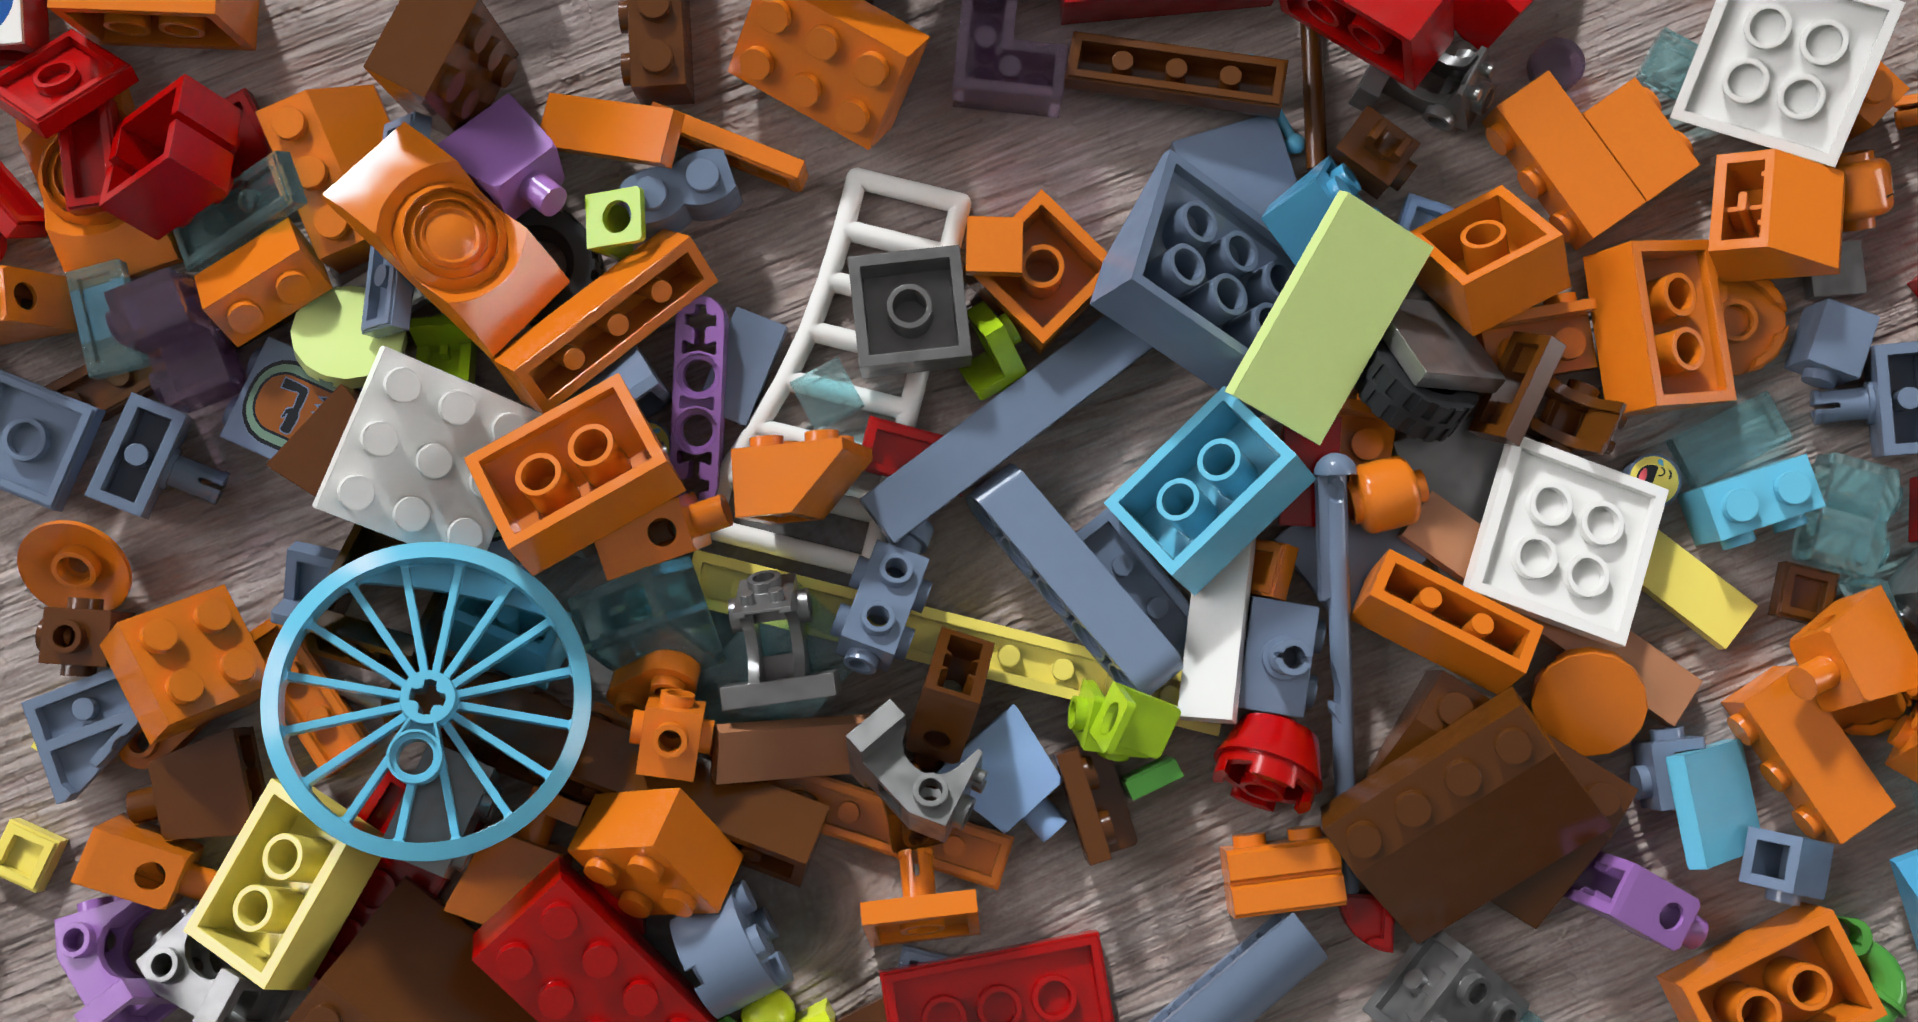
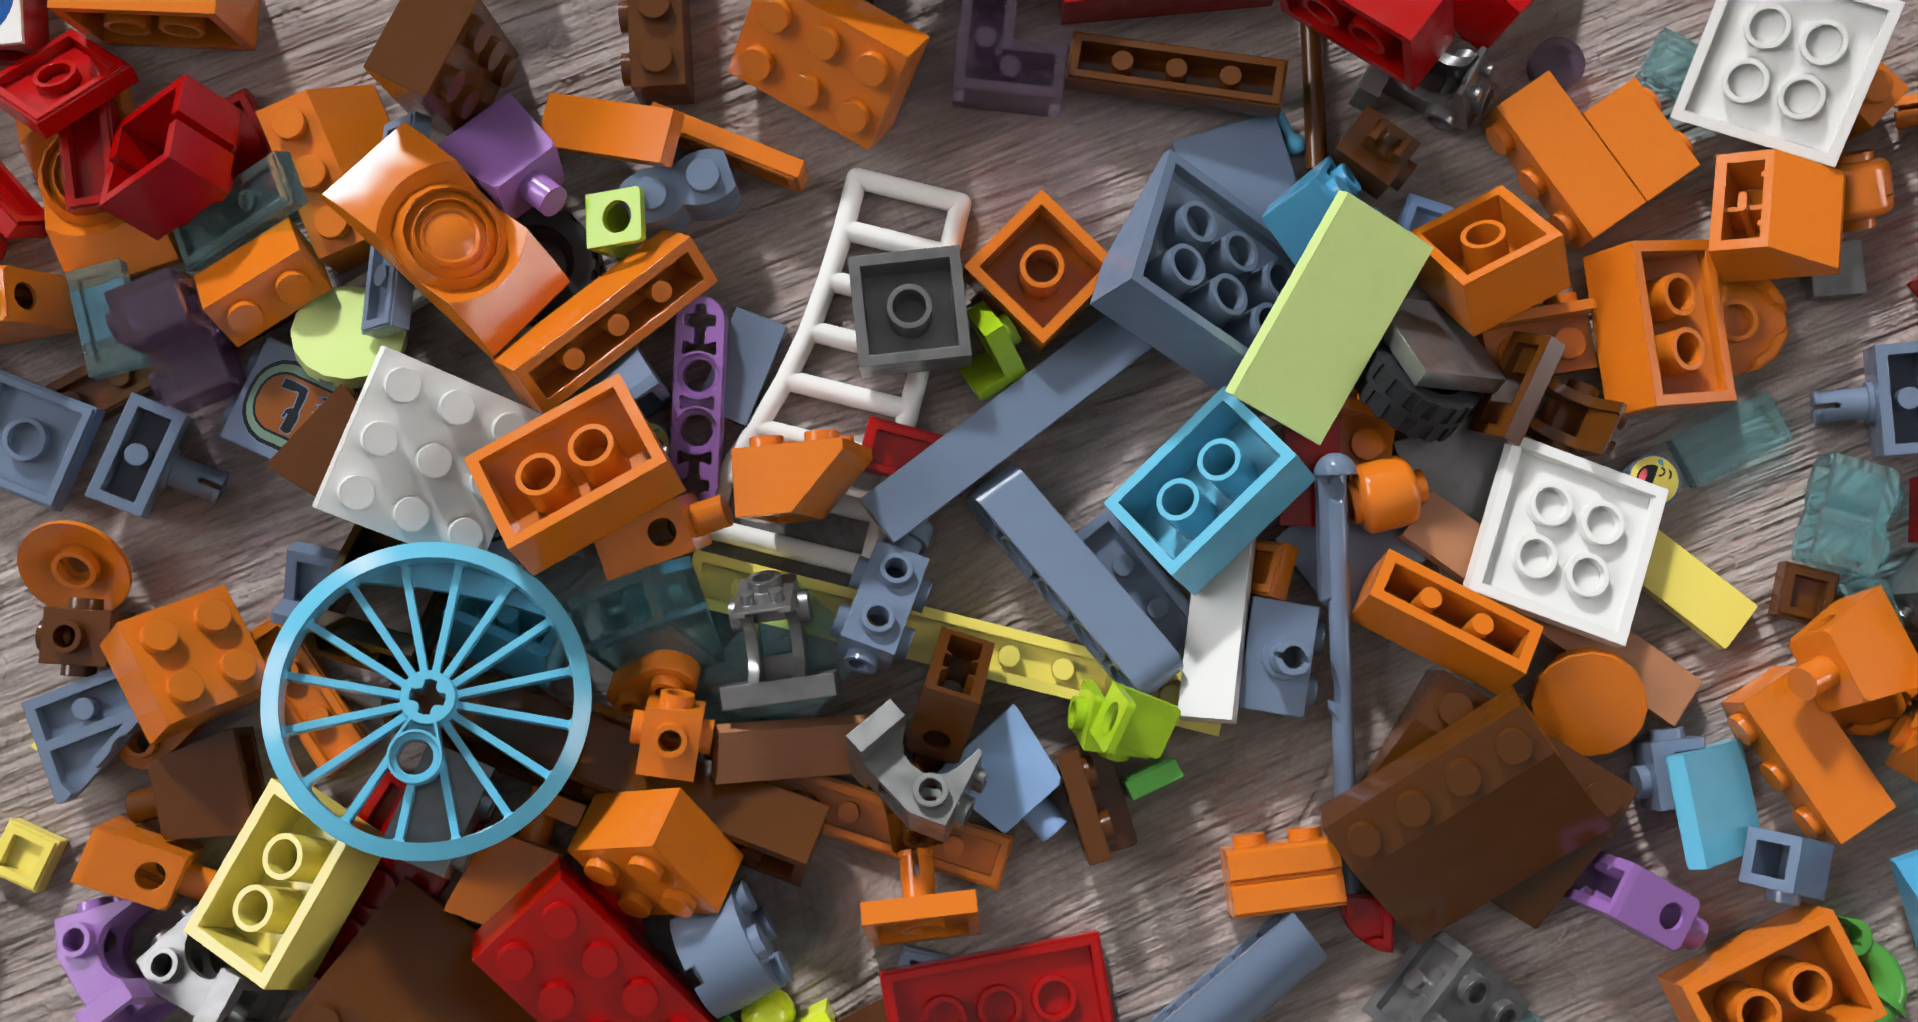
(444, 346): lime bracket -> none
(827, 394): clear light blue tile -> none
(994, 246): orange tile -> none
(1270, 762): red cone -> none
(1751, 500): medium azure brick -> none
(1831, 343): sand blue brick -> none

